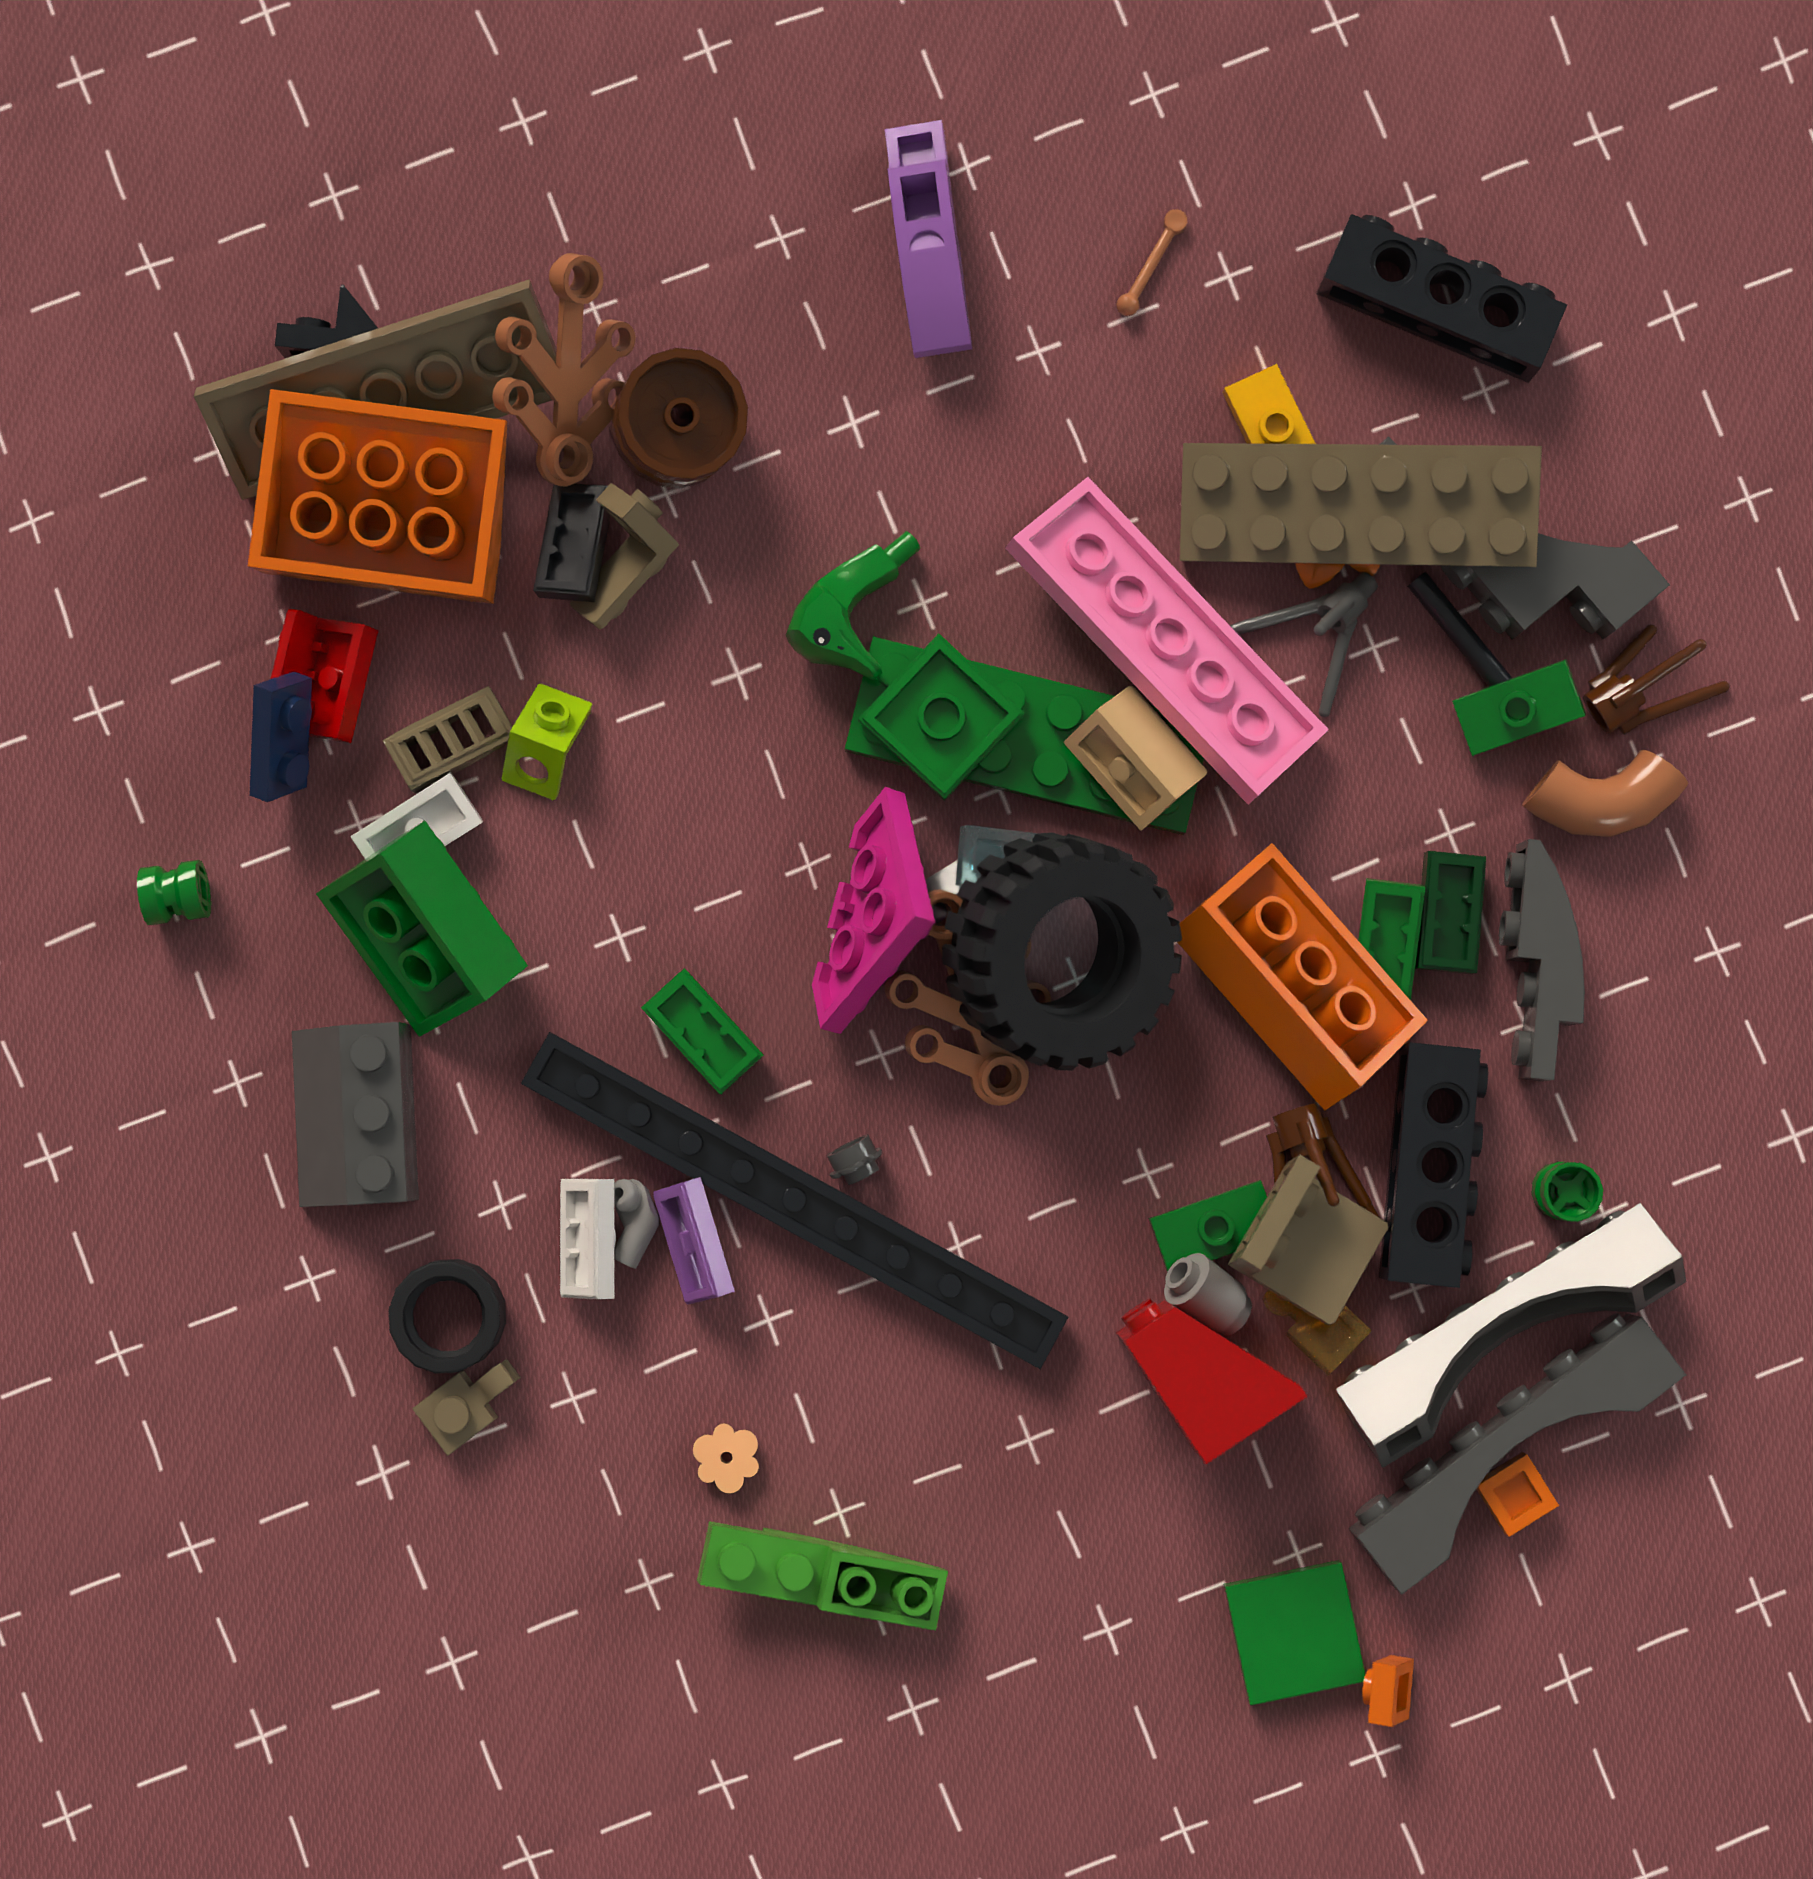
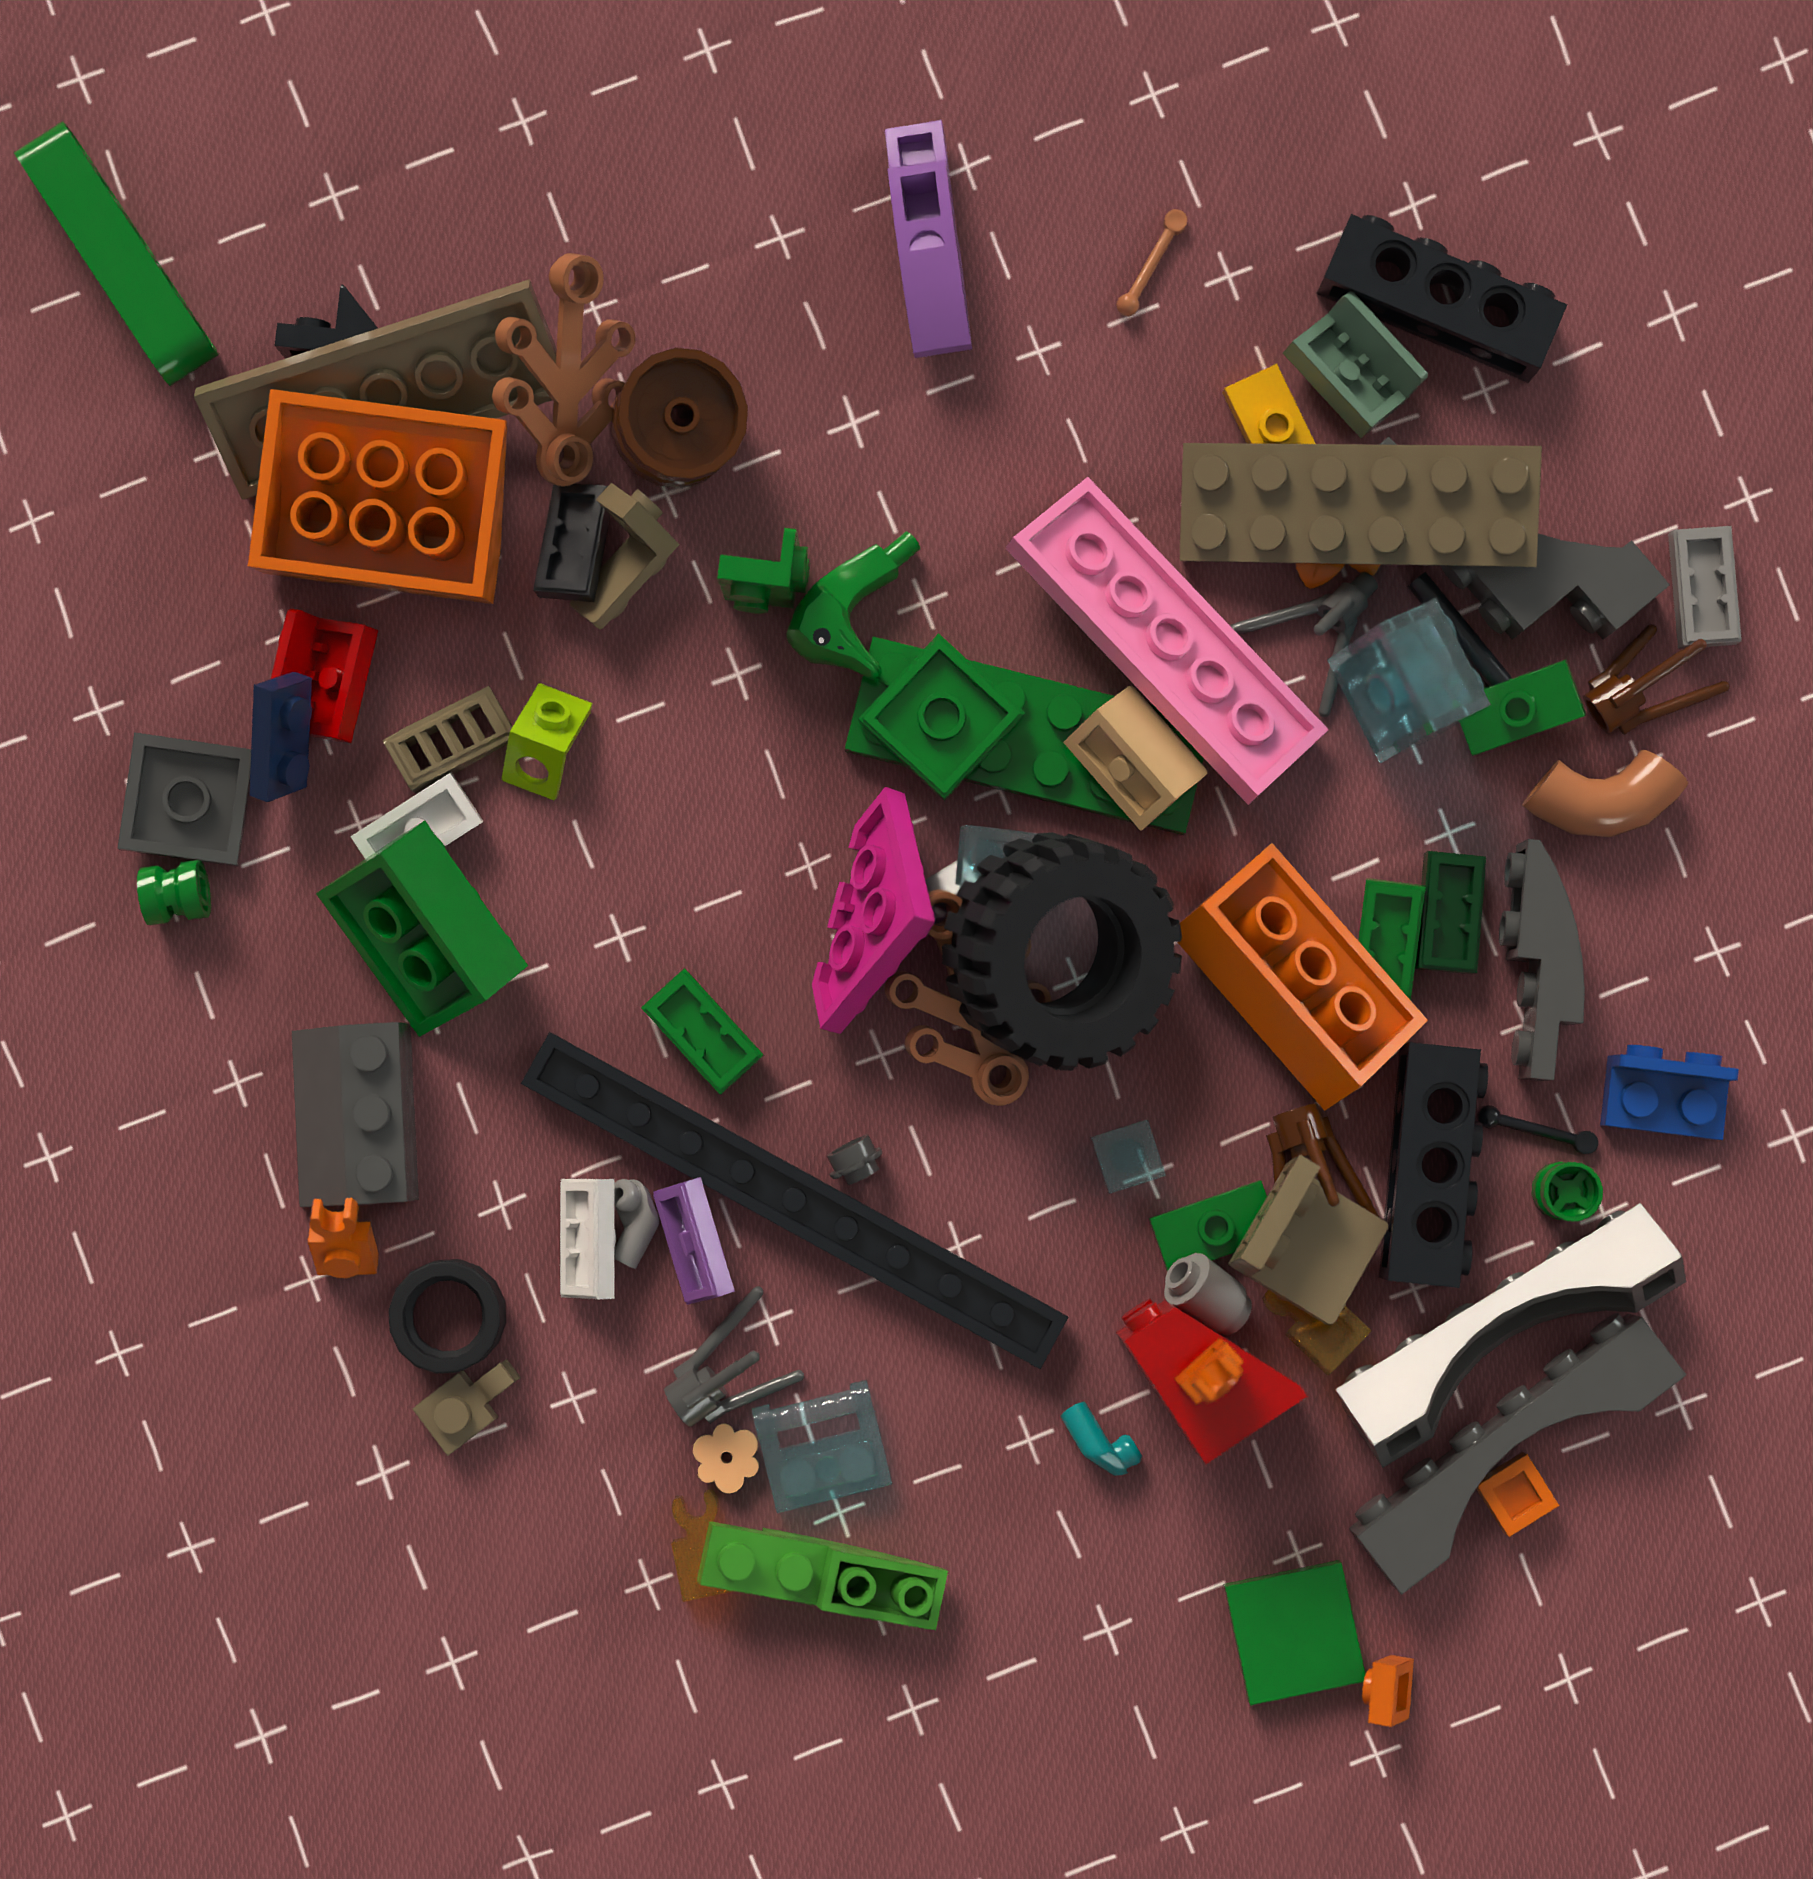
(116, 253): none -> green beam
(185, 799): none -> dark grey plate
(340, 1243): none -> orange plate
(689, 1549): none -> clear yellow plate
(698, 1392): none -> dark grey plant
(765, 583): none -> green bracket
(828, 1465): none -> clear light blue plate
(1095, 1445): none -> teal arm
(1127, 1156): none -> clear light blue plate
(1211, 1373): none -> orange plate
(1356, 364): none -> sand green bracket
(1408, 680): none -> clear light blue brick
(1583, 1141): none -> black hinge
(1666, 1094): none -> blue bracket
(1704, 586): none -> light grey plate

